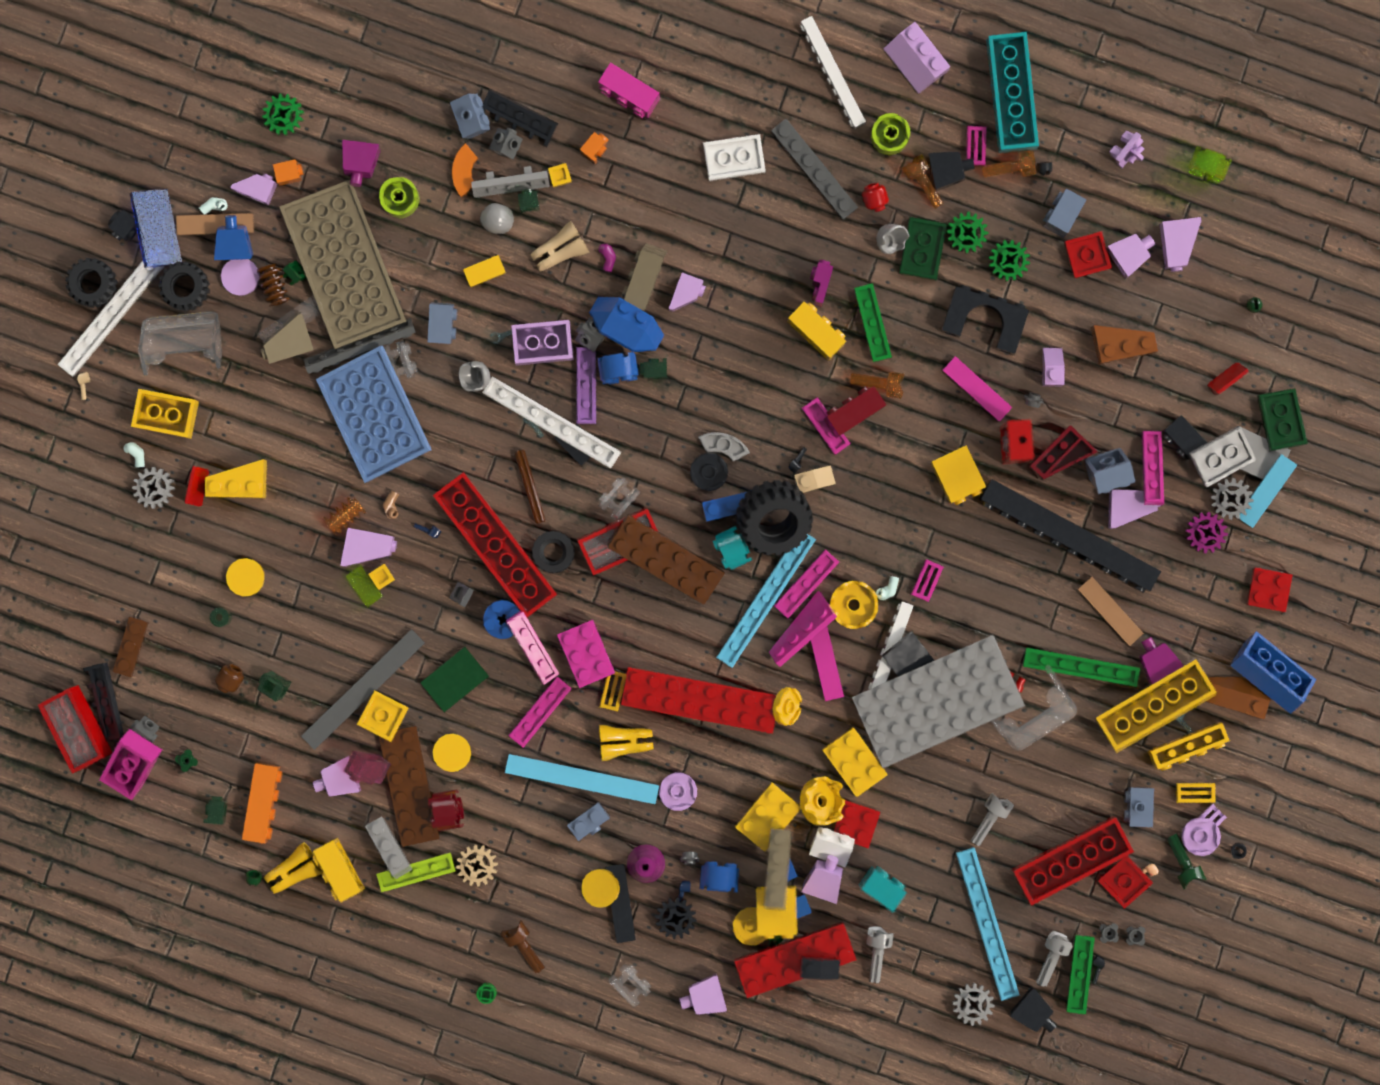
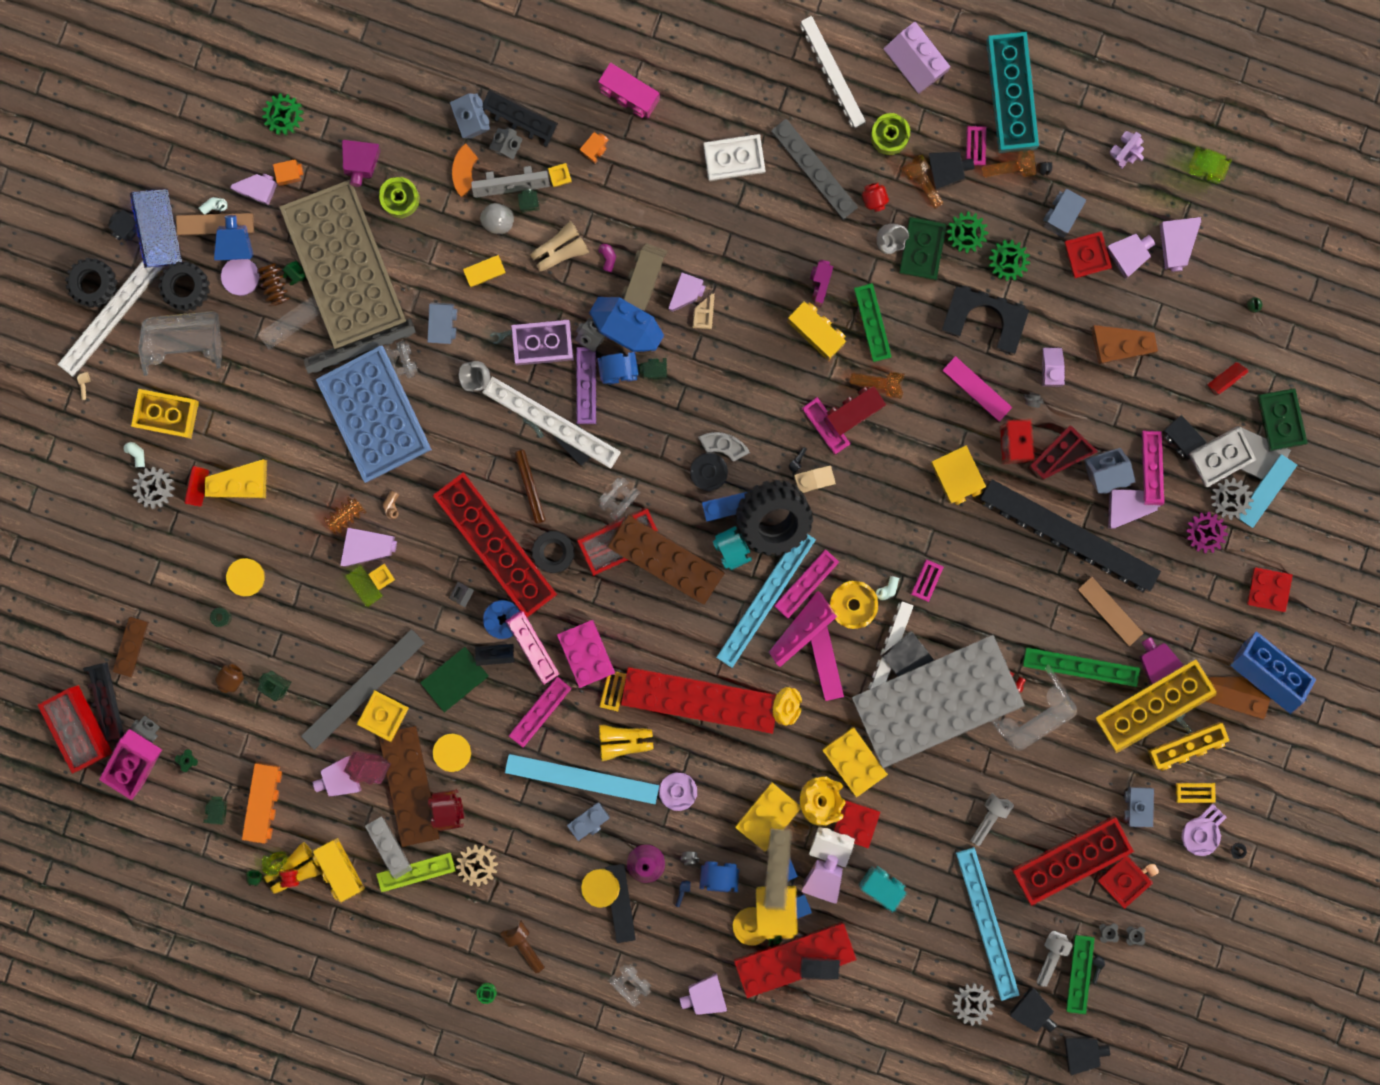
(275, 867): none -> clear neon green piece
(288, 340): dark tan slope -> none
(288, 878): none -> red wheel
(433, 532): dark blue hand -> none
(494, 654): none -> black plate
(679, 930): black gear -> none
(704, 314): none -> tan tile
(878, 942): light grey piece -> none
(1083, 1053): none -> black torso
(1189, 872): dark green piece -> none

